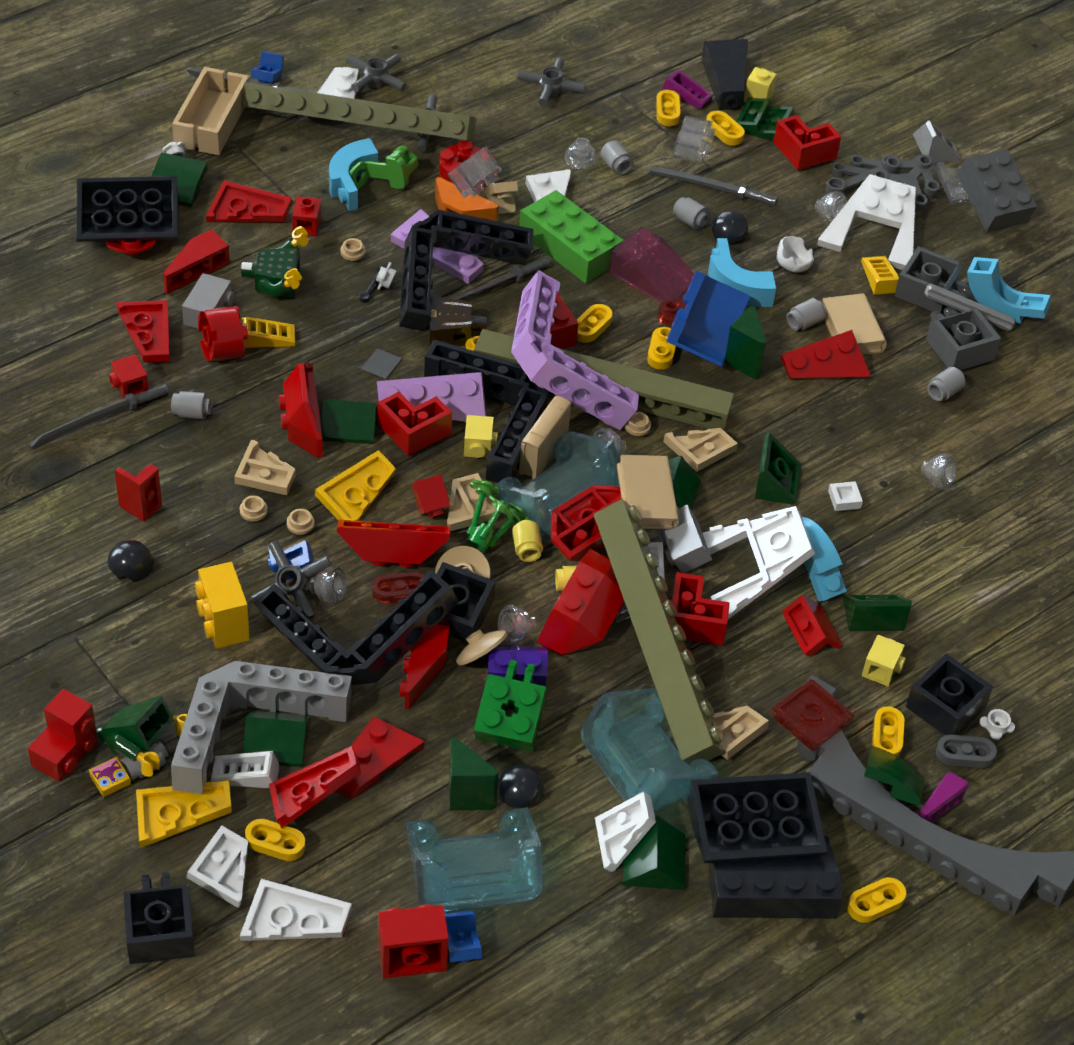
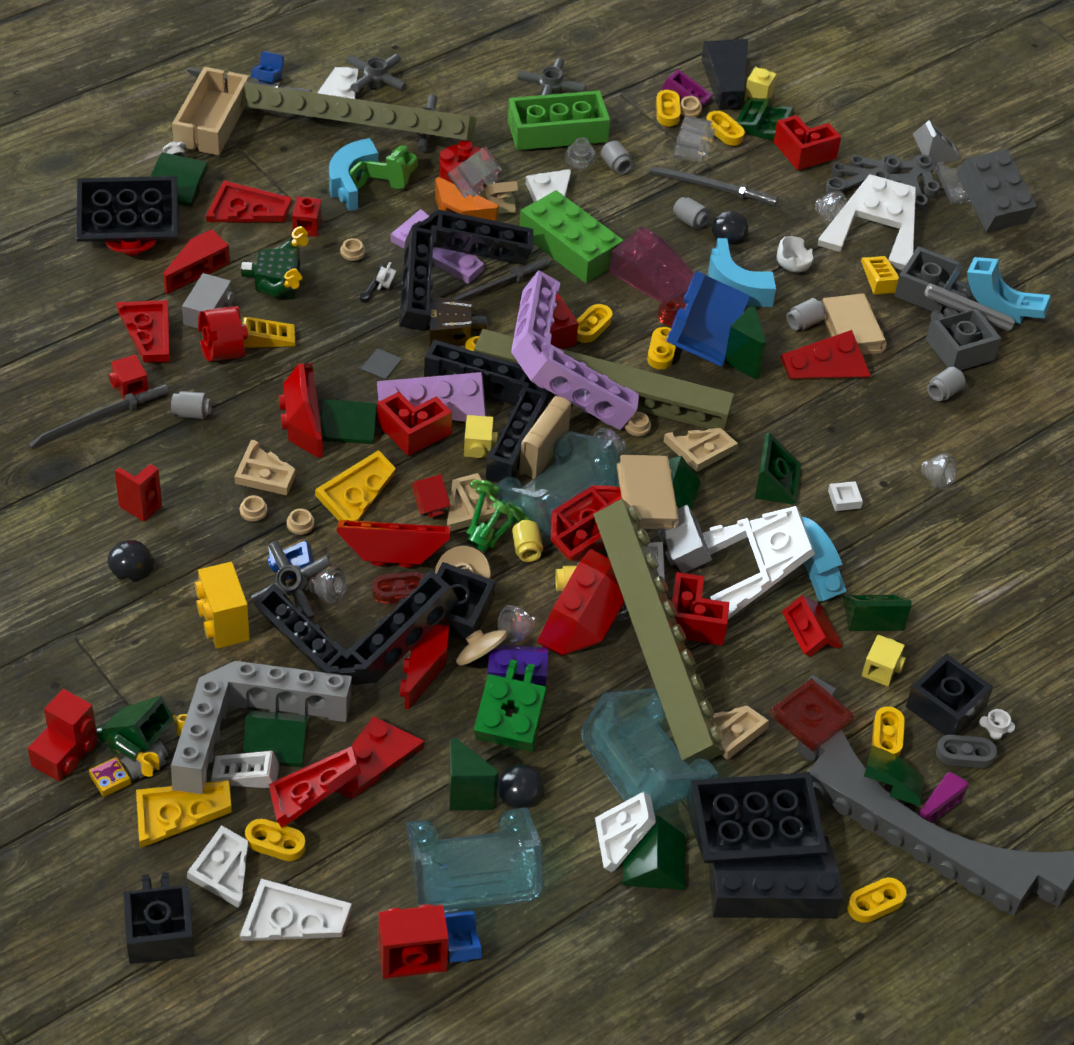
(557, 119): none -> bright green brick
(690, 106): none -> tan plate

